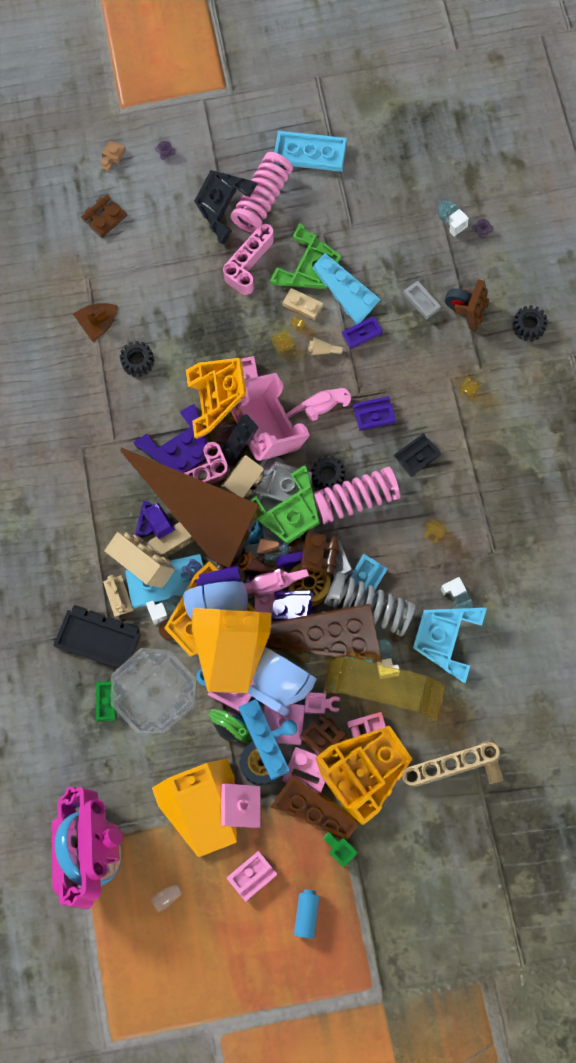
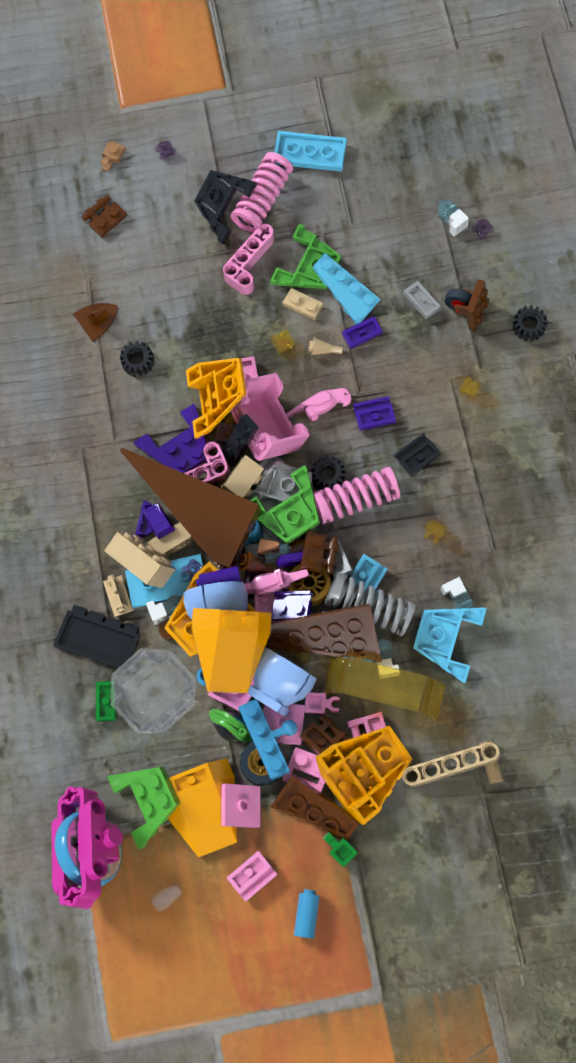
(154, 796): none -> bright green wing
(298, 322): clear yellow hinge -> none

